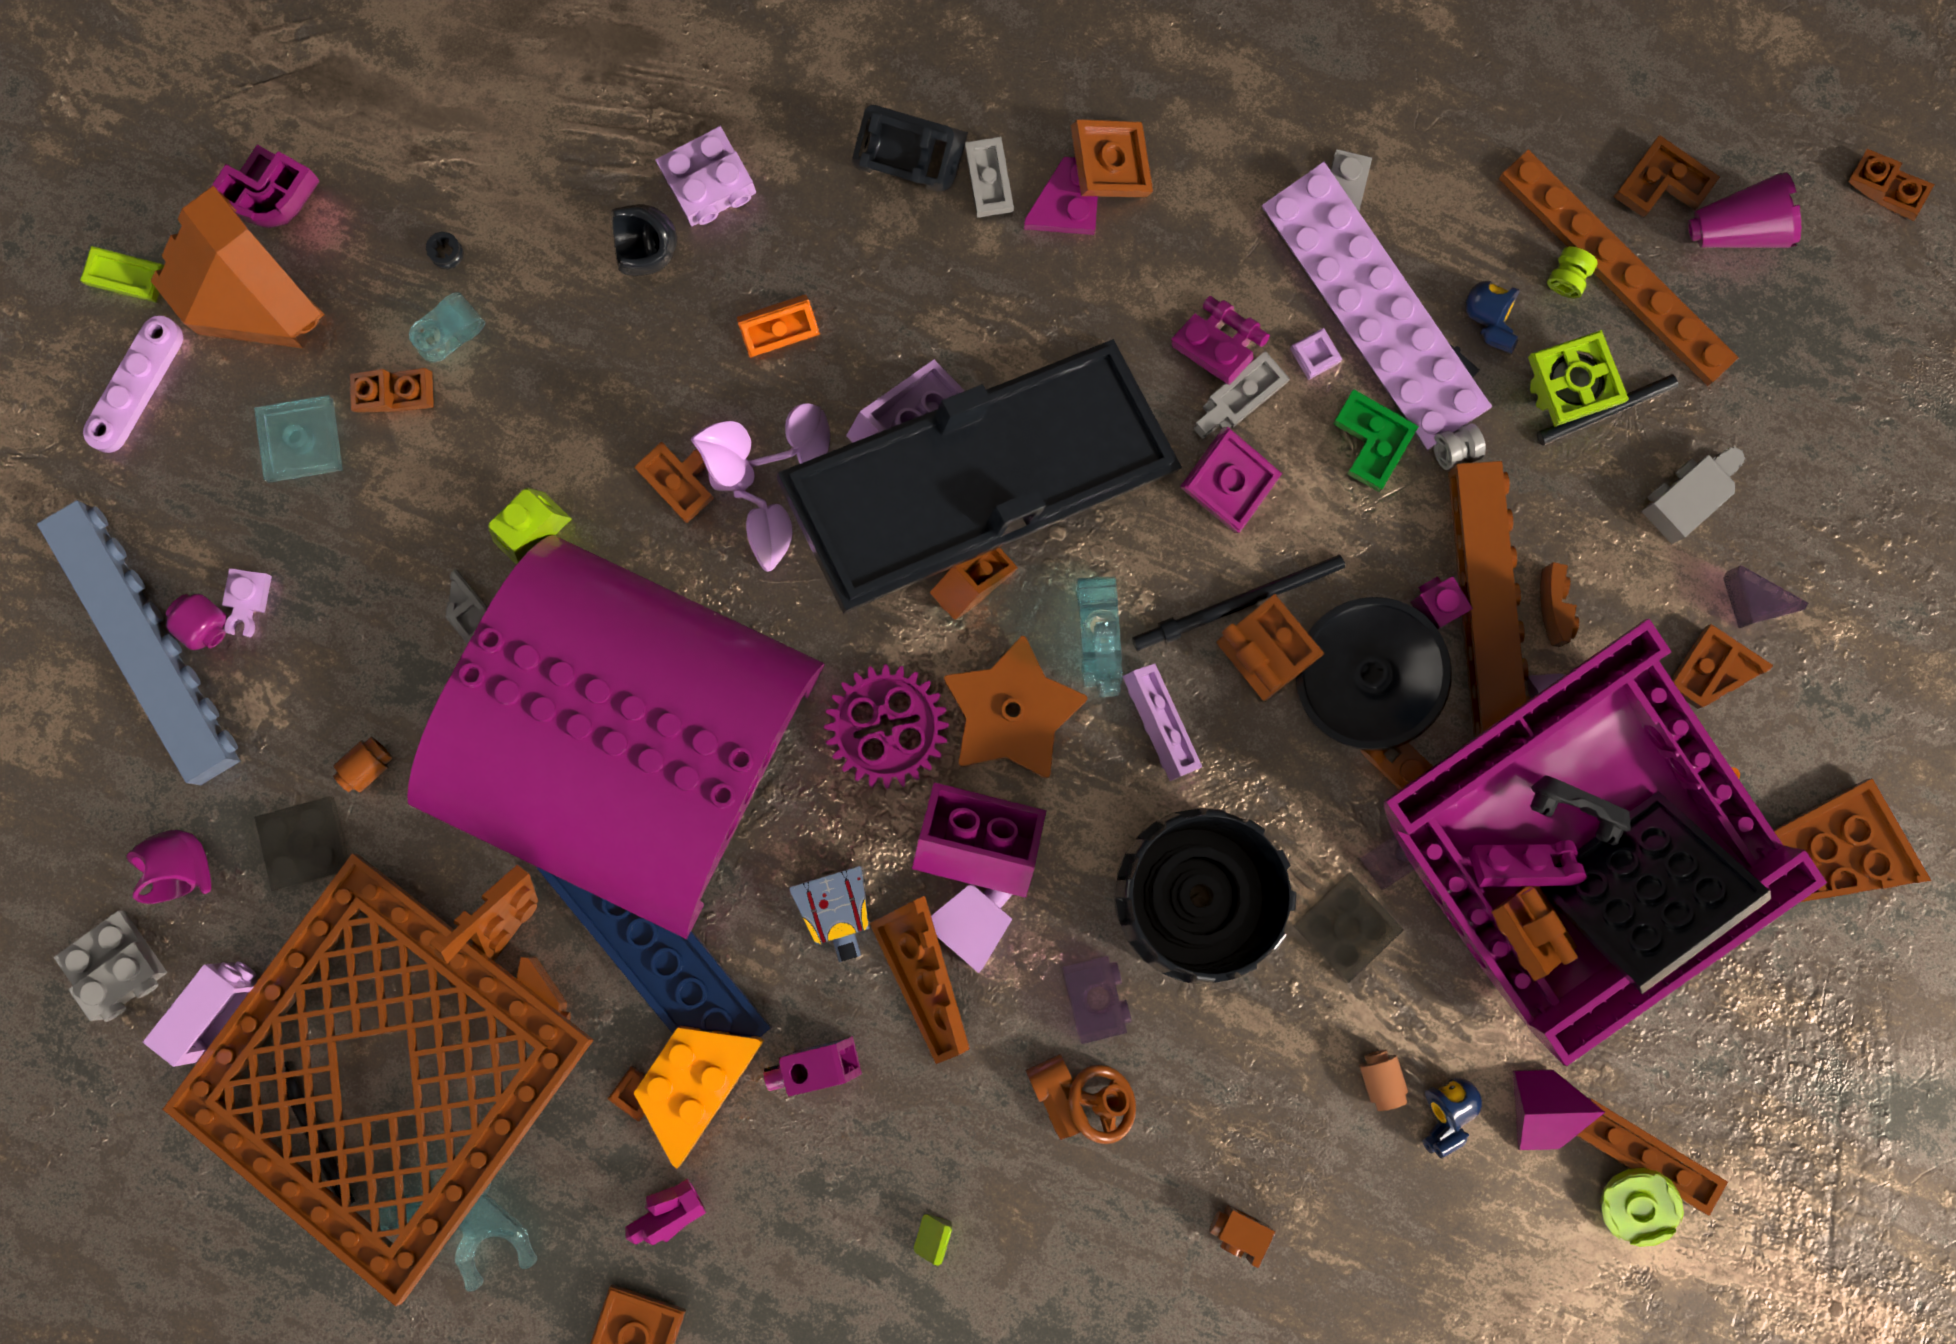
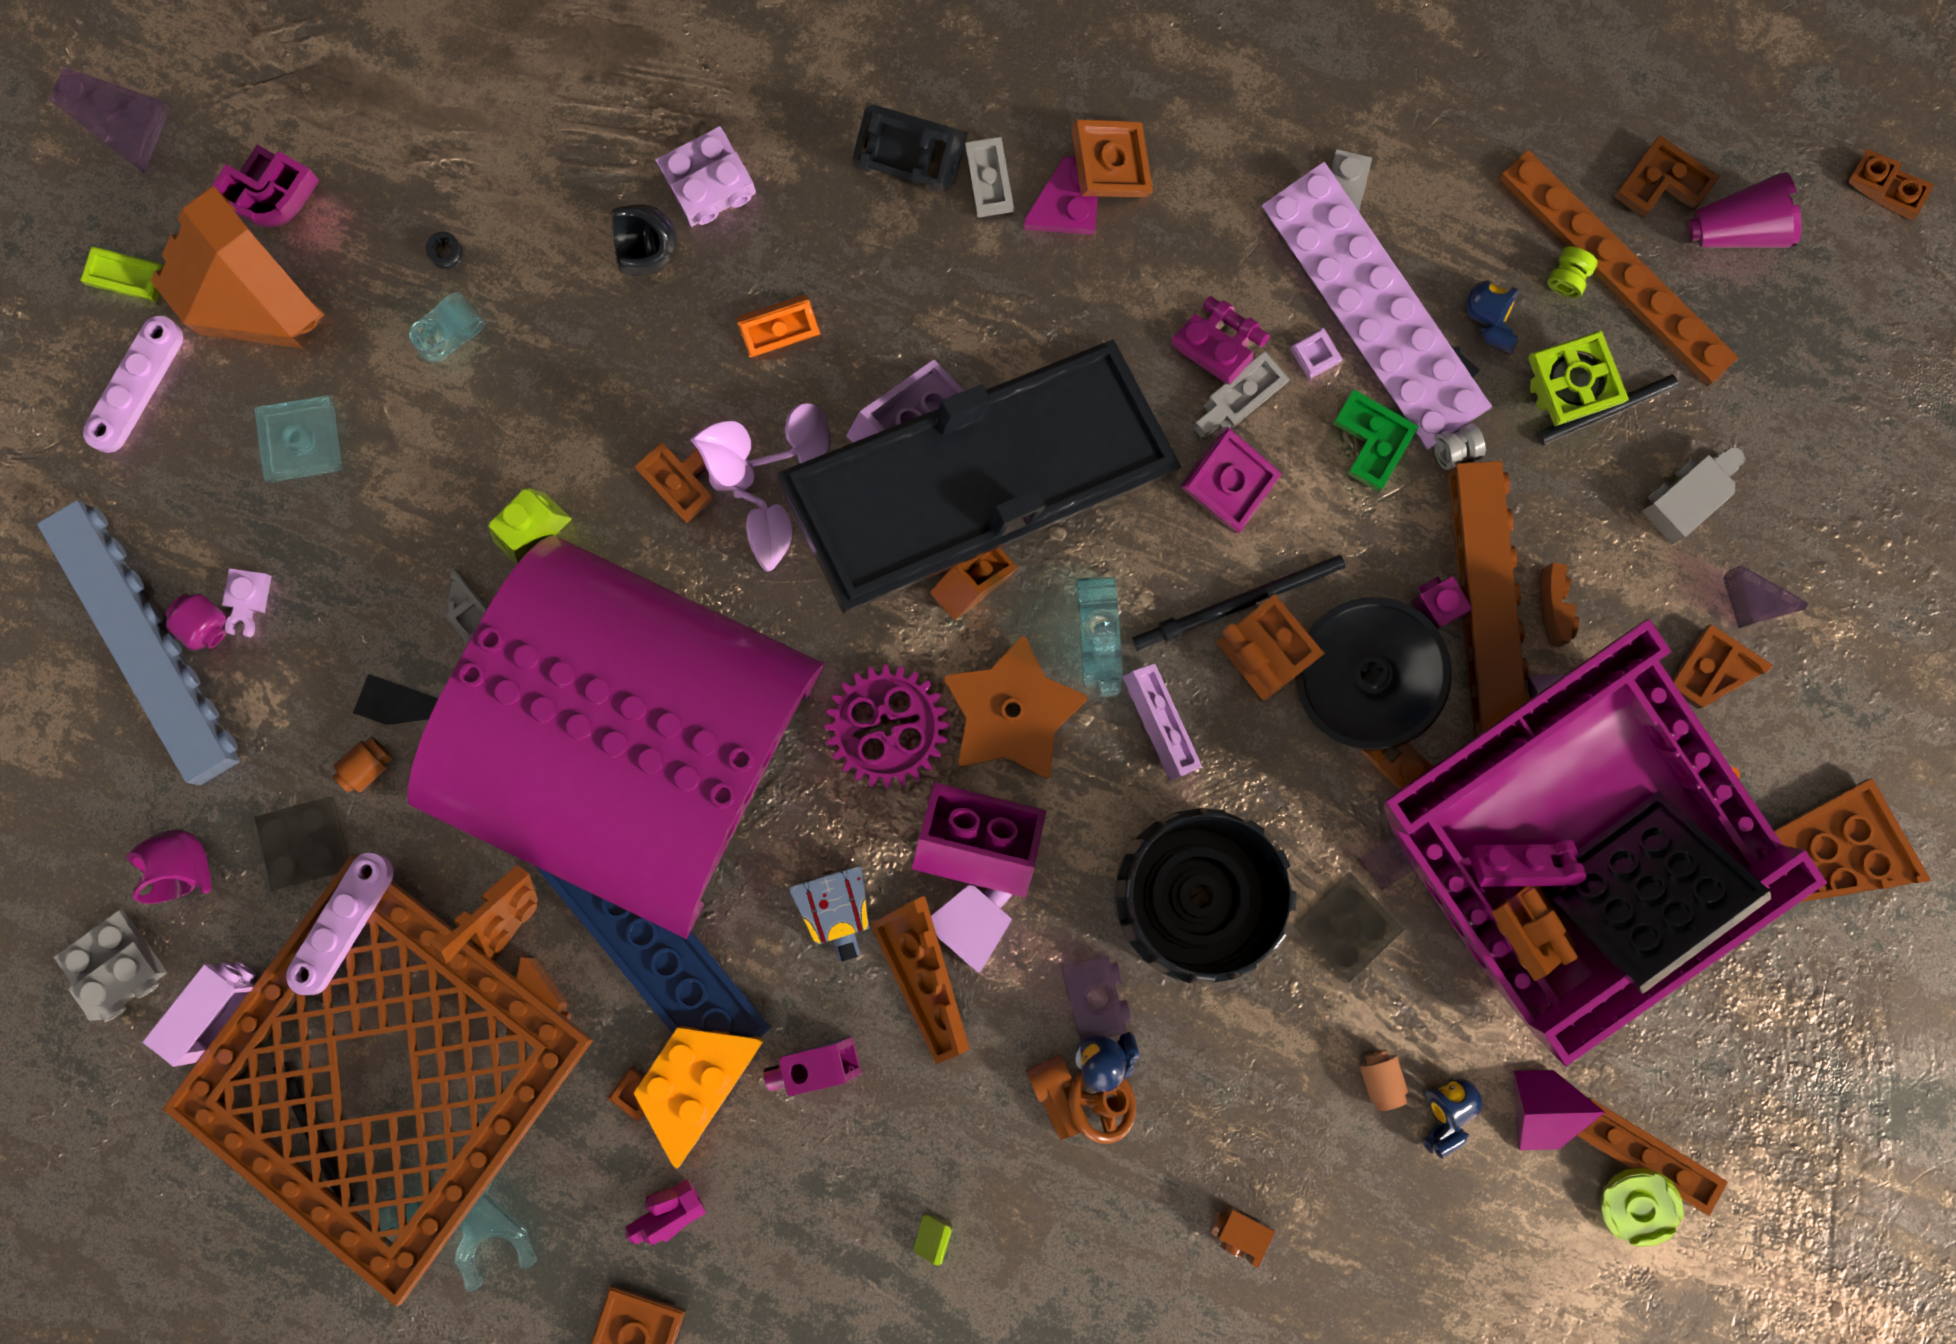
(114, 114): none -> clear purple wing
(339, 924): none -> lavender plate
(391, 391): dark orange slope -> none
(392, 703): none -> black sticker
(1106, 1062): none -> dark blue piece
(1612, 817): black piece -> none

